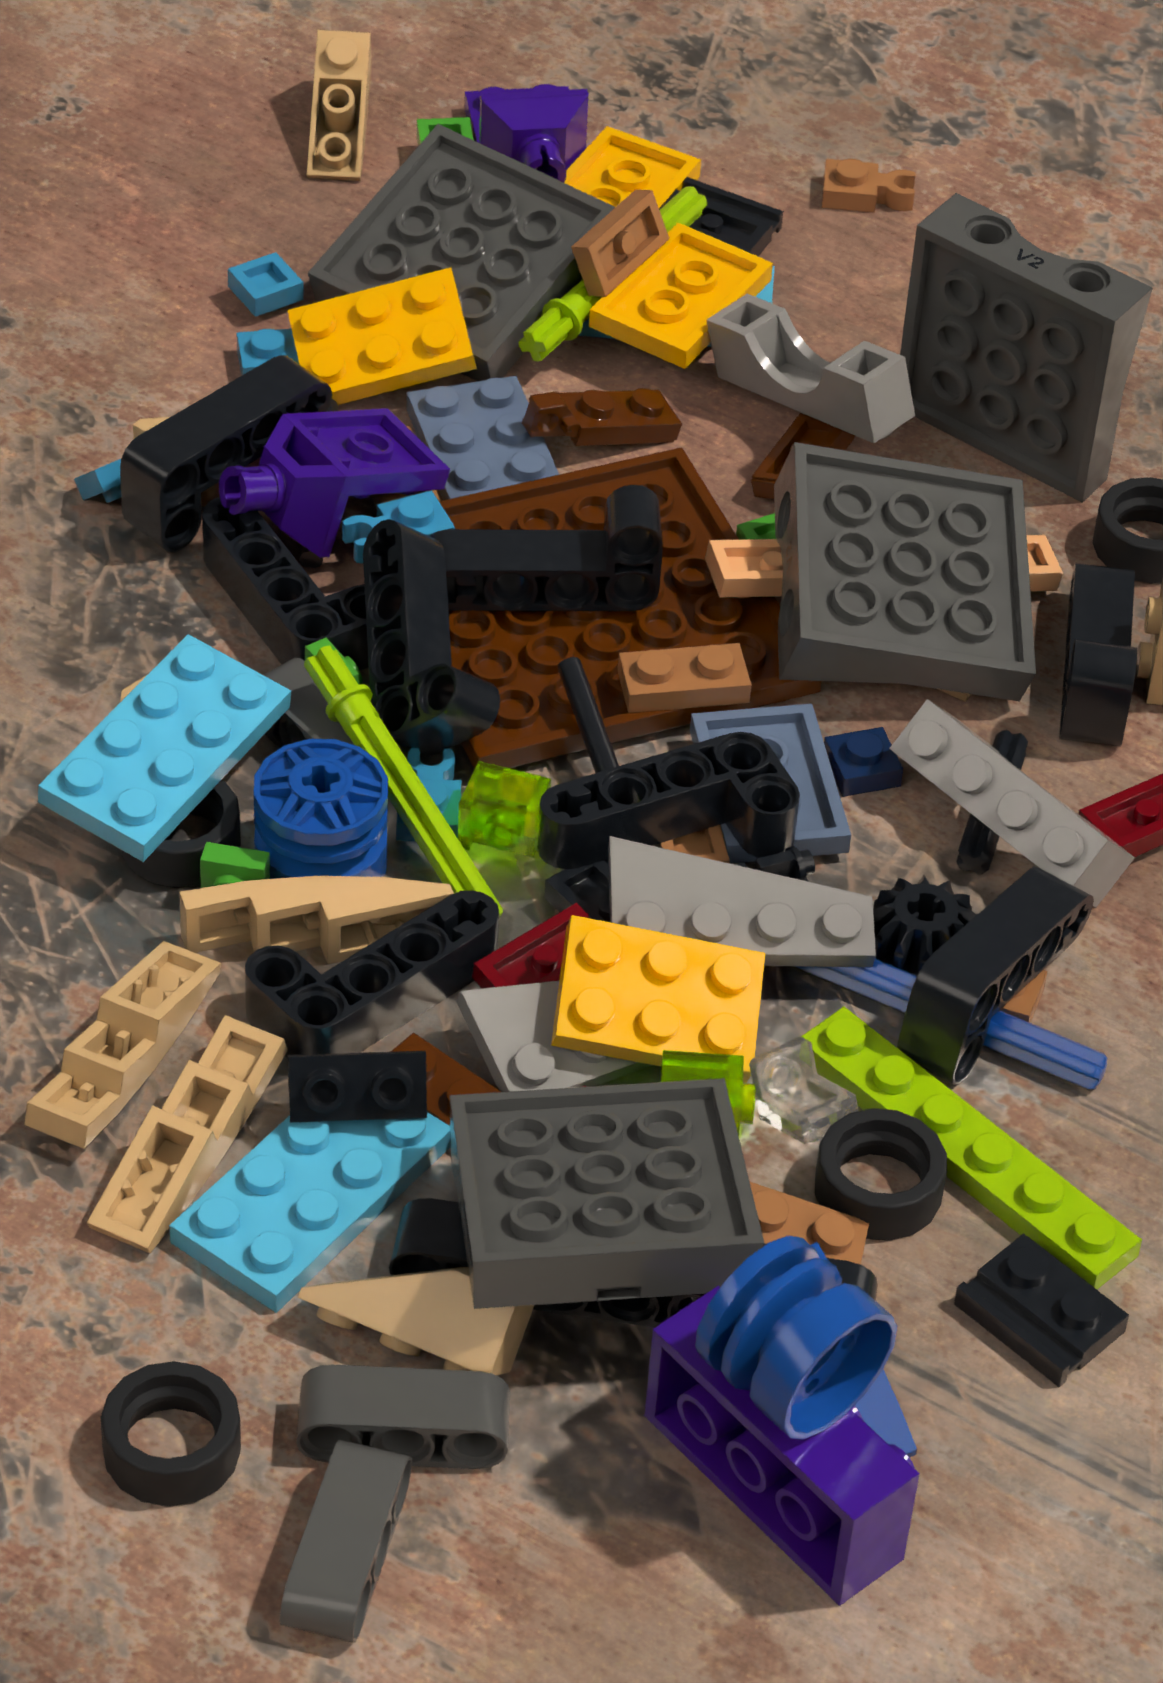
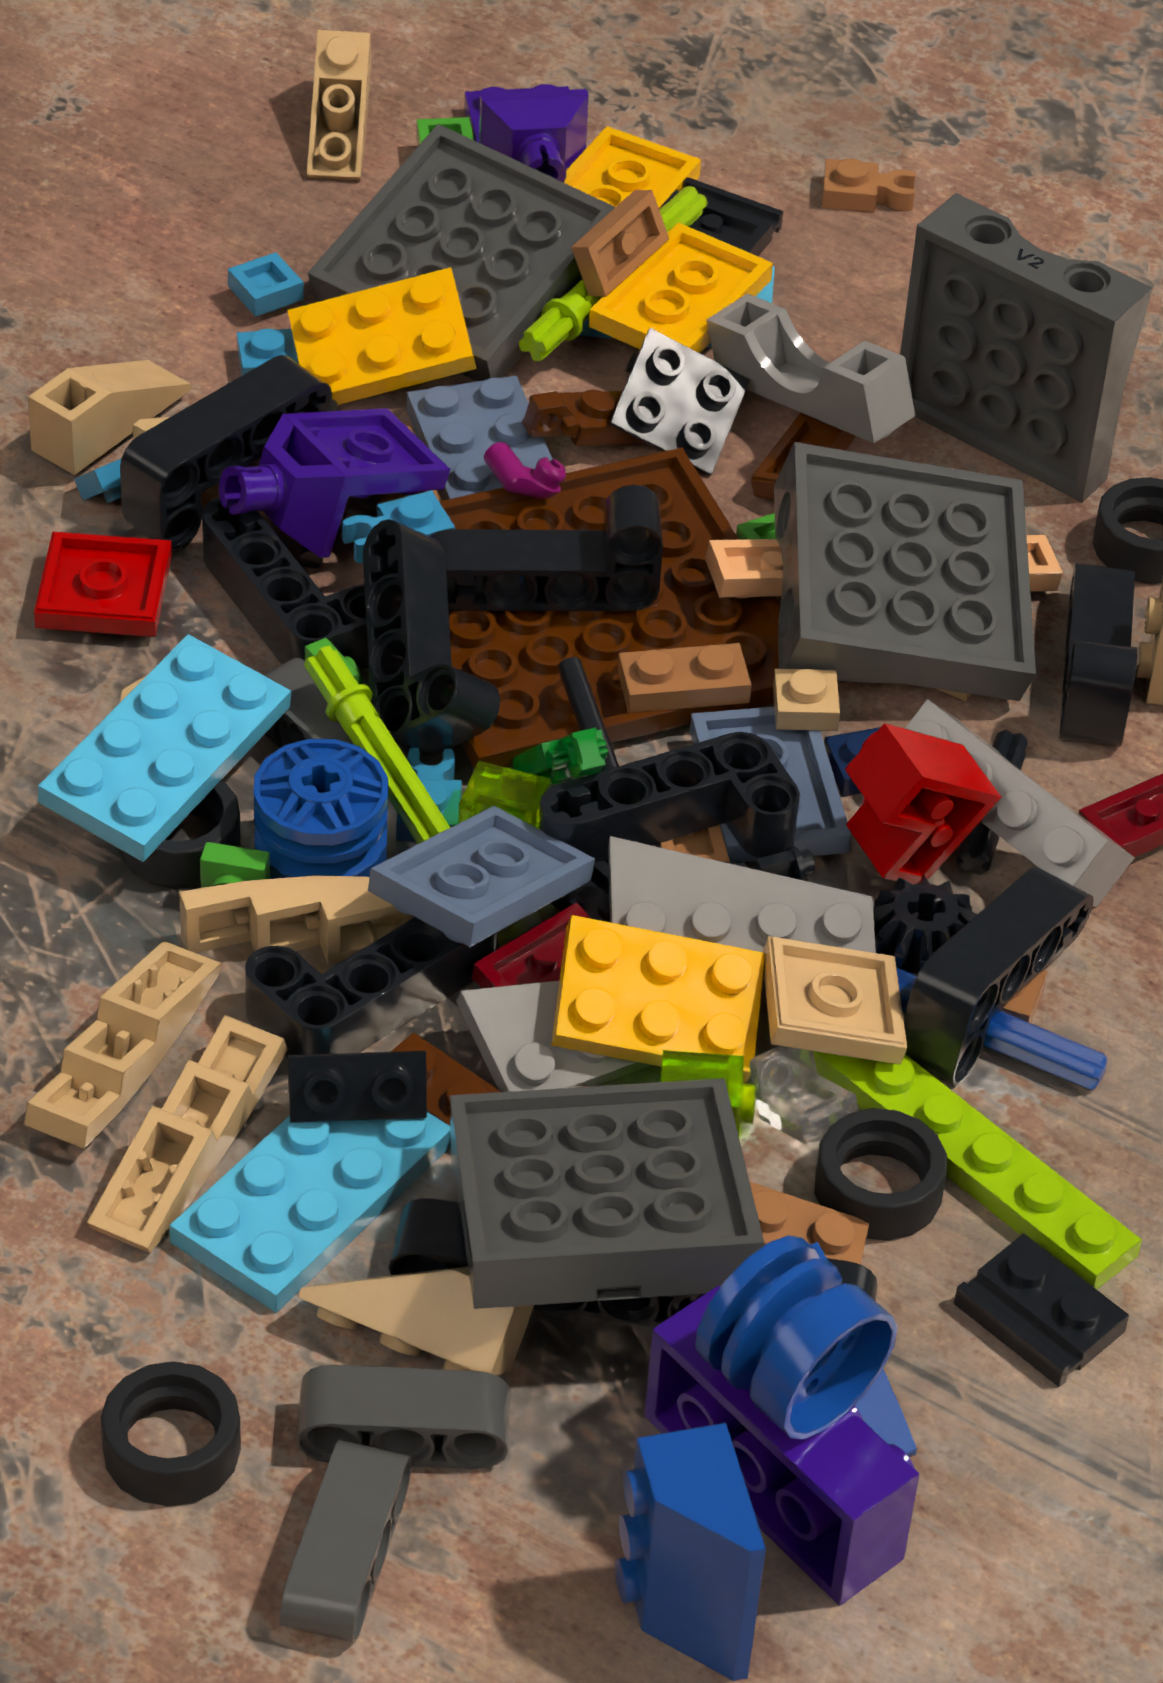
(95, 409): none -> tan slope
(103, 584): none -> red plate
(480, 875): none -> sand blue plate
(519, 479): none -> magenta arm
(565, 758): none -> green hinge
(679, 400): none -> hinge
(692, 1547): none -> blue slope
(806, 699): none -> tan plate
(833, 1000): none -> tan plate
(917, 801): none -> red brick

